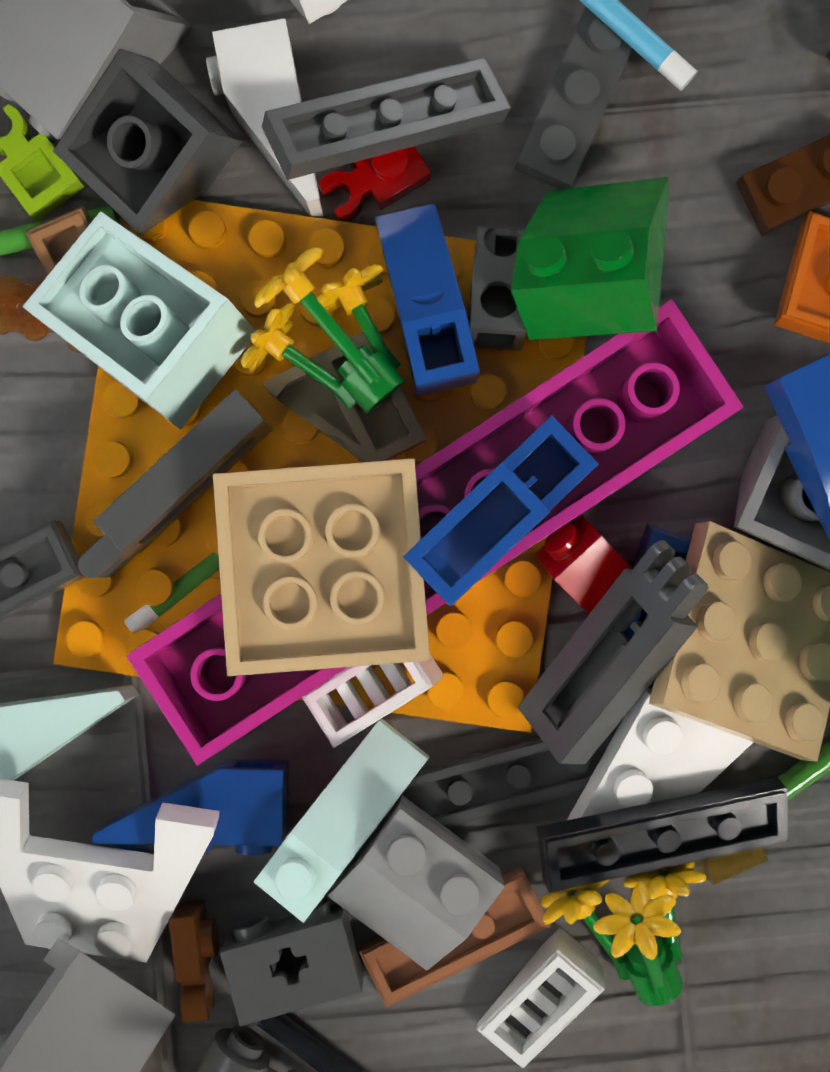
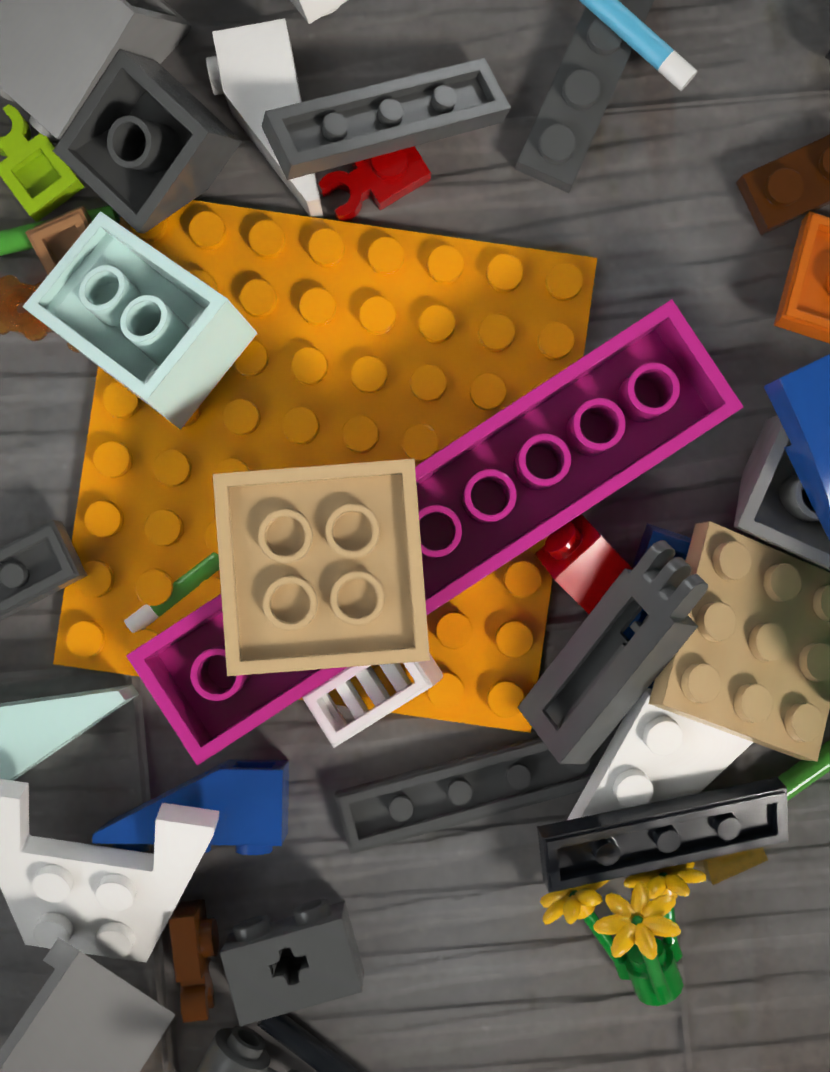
(173, 484): dark grey hinge -> none
(341, 820): light aqua slope -> none
(367, 375): plant -> none
(369, 436): dark tan wing -> none
(418, 884): light grey slope -> none
(427, 300): blue slope -> none
(492, 310): dark grey leg -> none
(500, 511): blue slope -> none
(509, 920): nougat tile -> none
(569, 970): white slope -> none
(593, 260): green slope -> none

